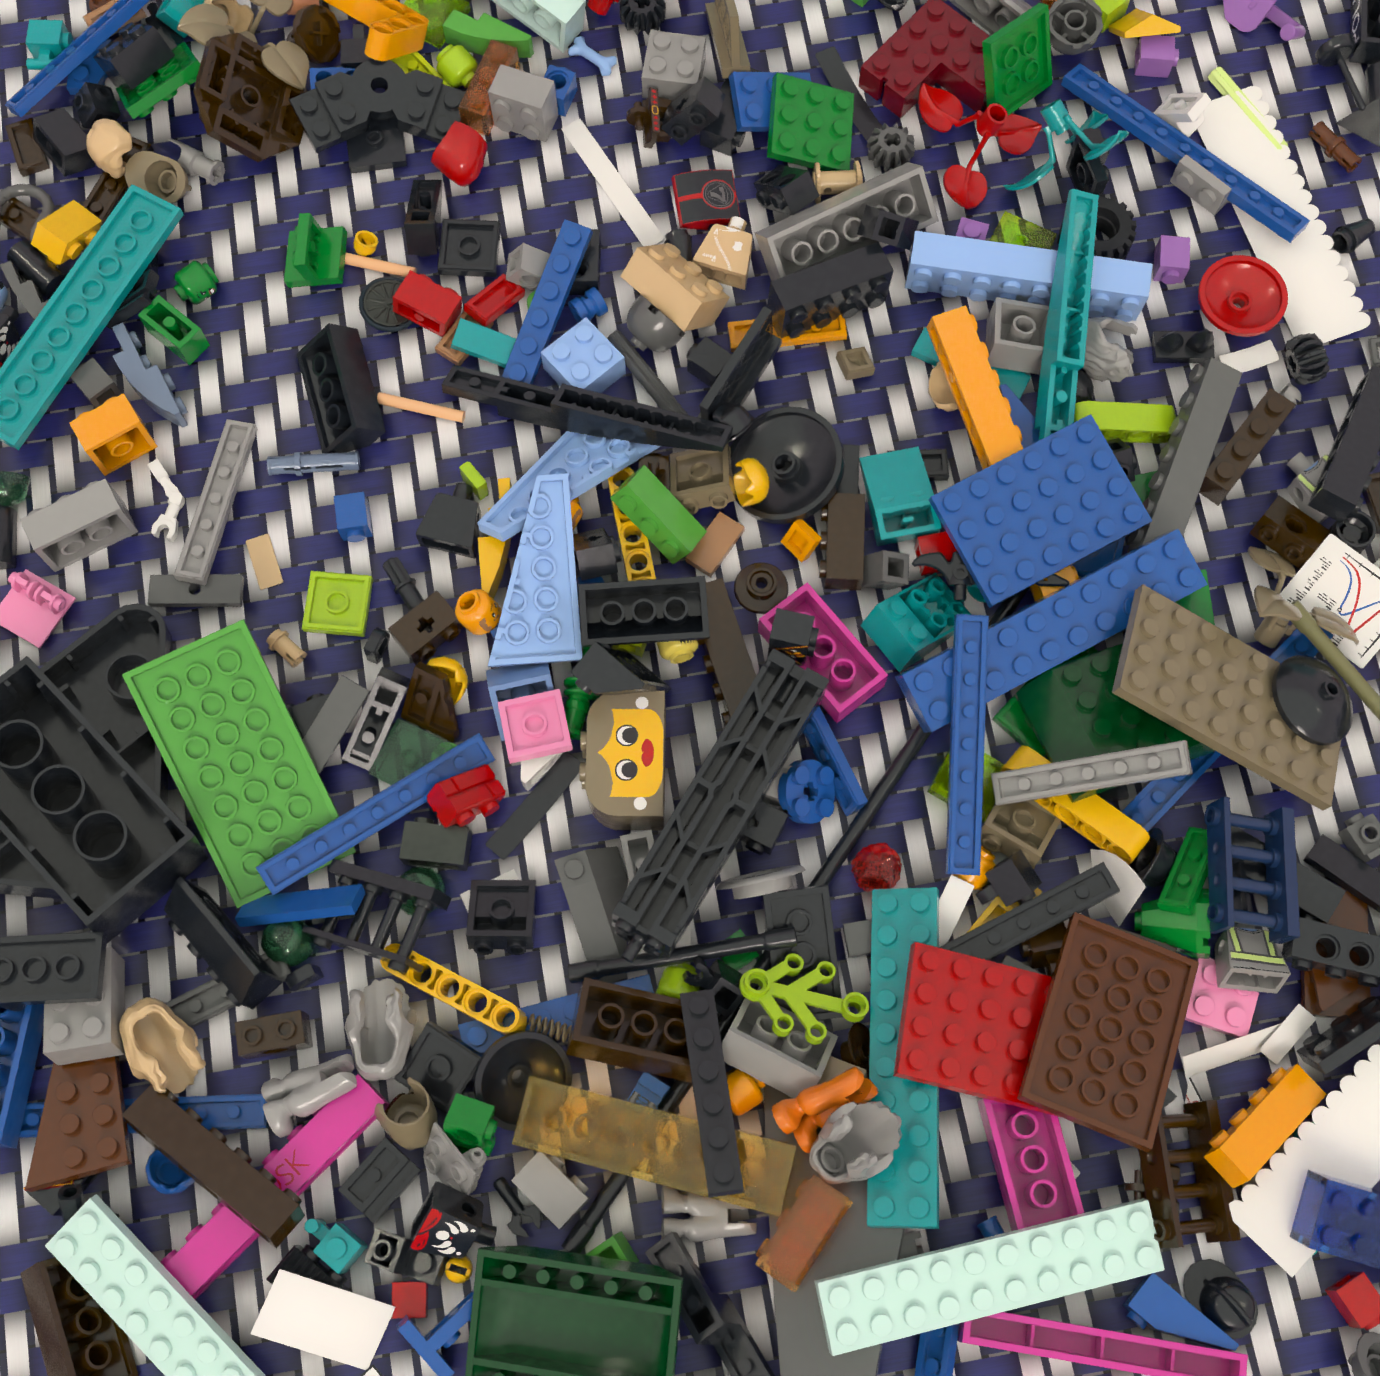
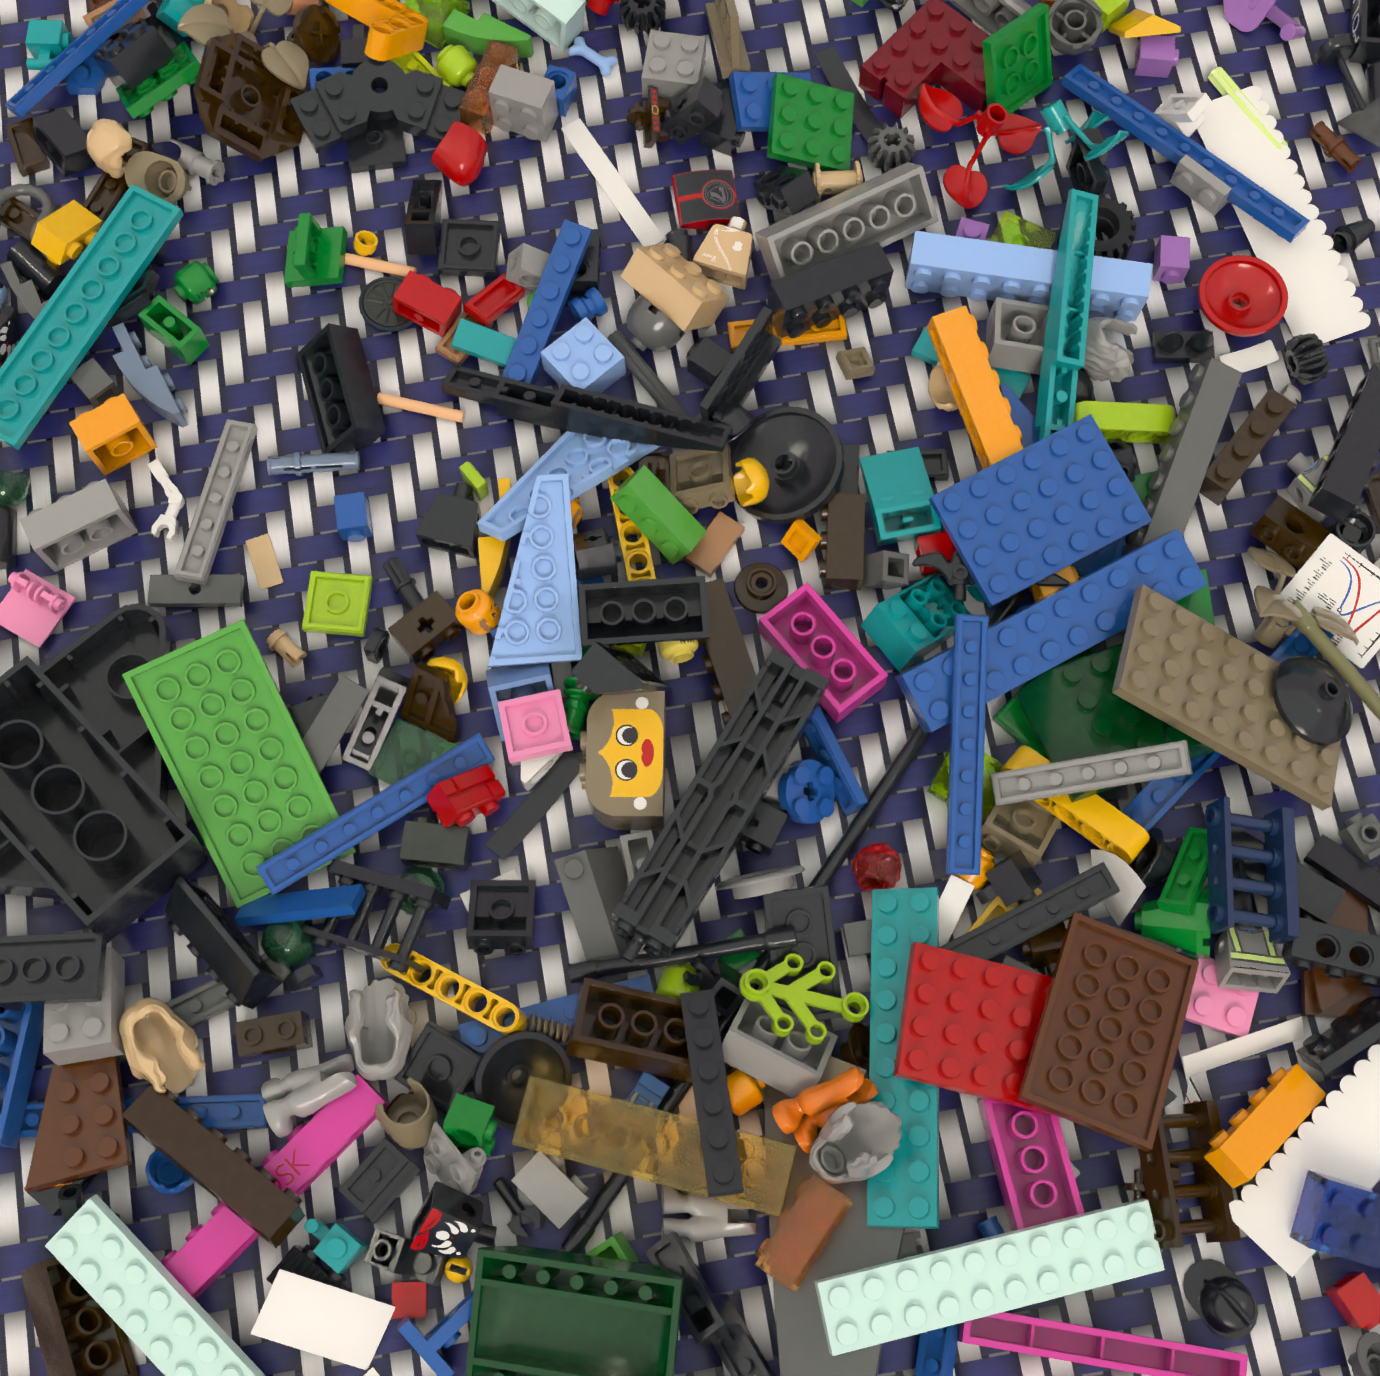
(95, 103): black brick -> none
(793, 635): black brick -> none
(887, 227): black slope -> none
(1166, 1311): blue slope -> none
(1287, 1034): white sticker -> none

